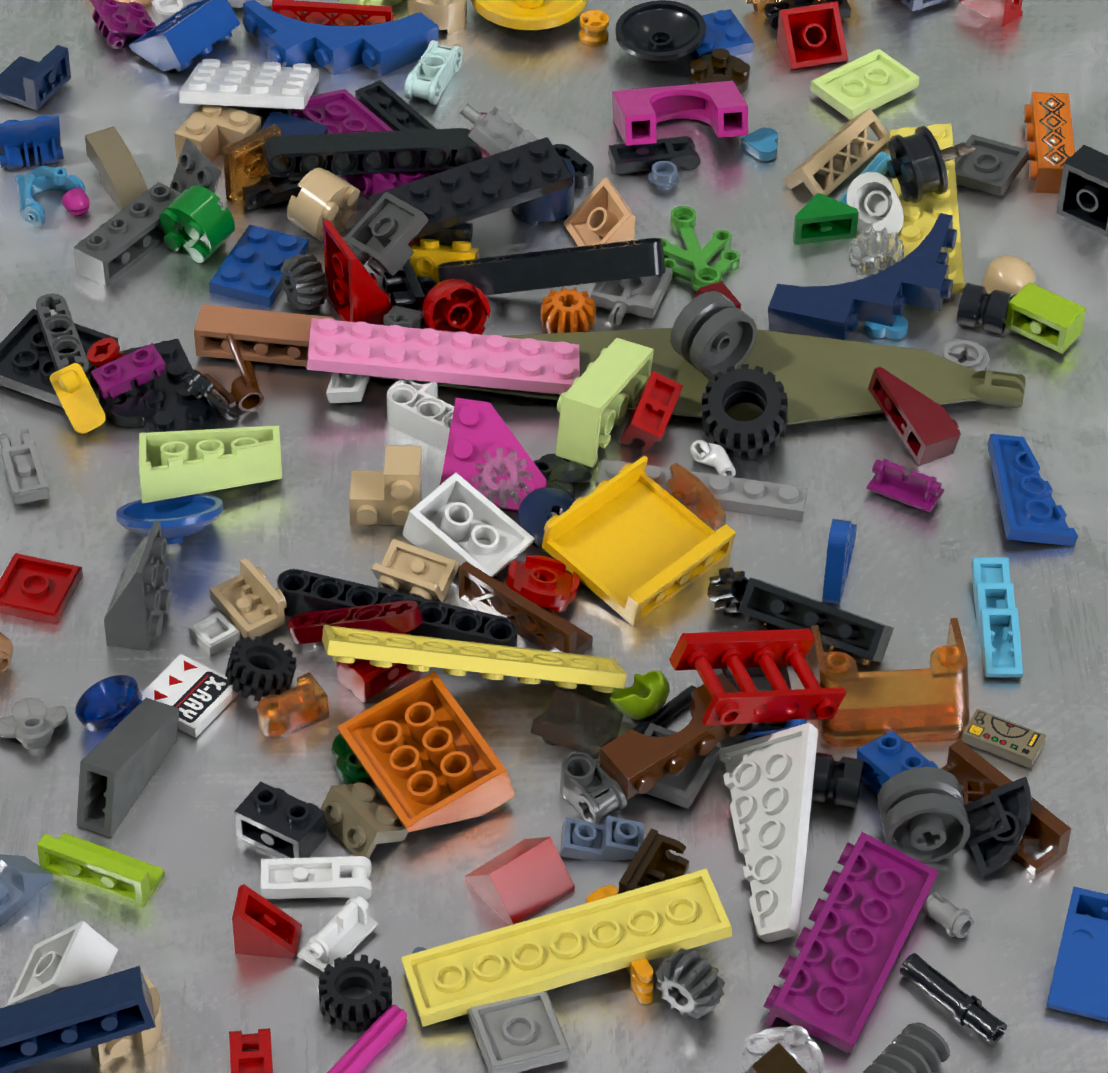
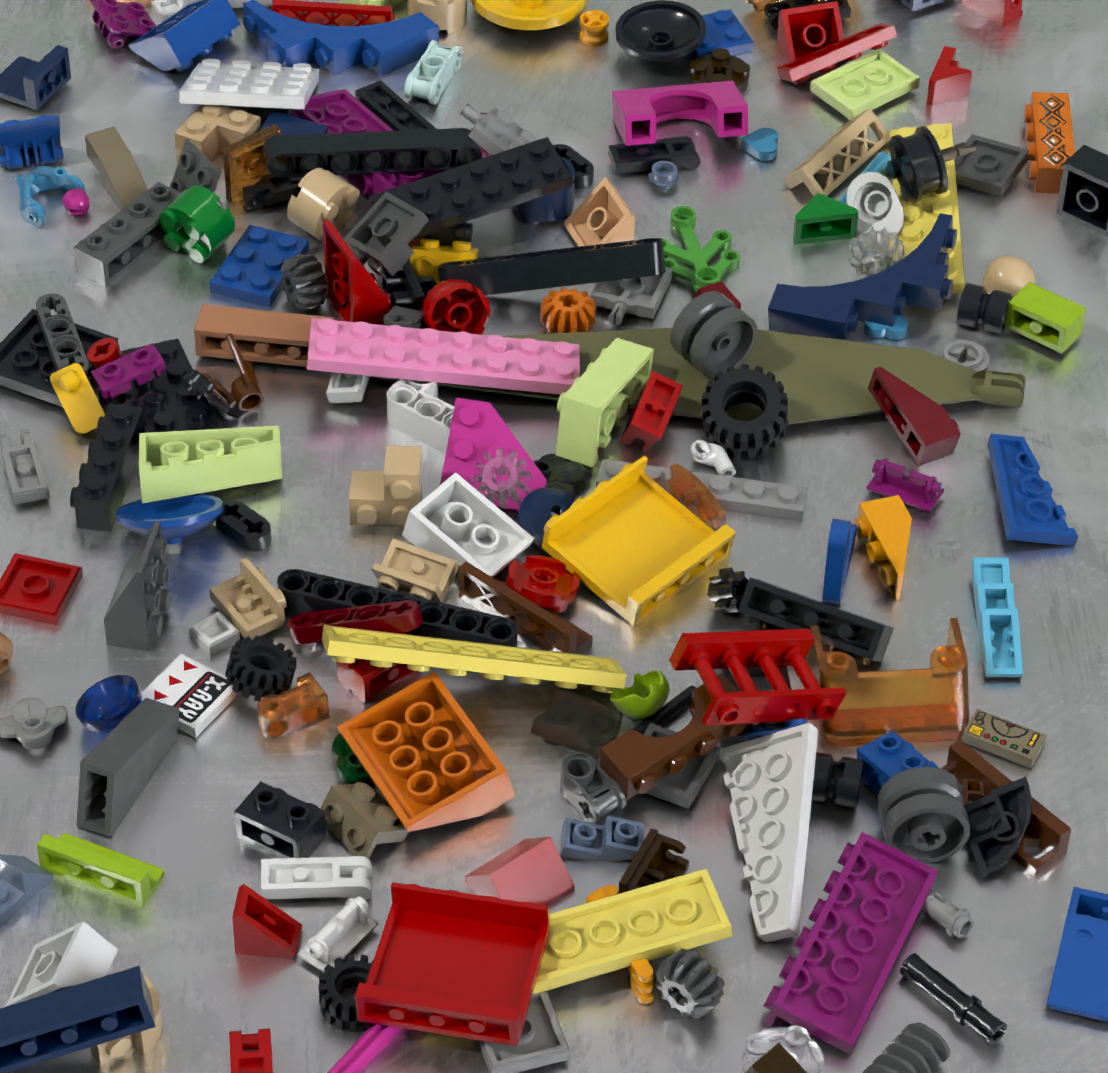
(108, 467): none -> black brick
(246, 522): none -> black beam
(455, 964): none -> red panel
(848, 49): none -> plate
(886, 532): none -> light orange slope
(947, 79): none -> red slope

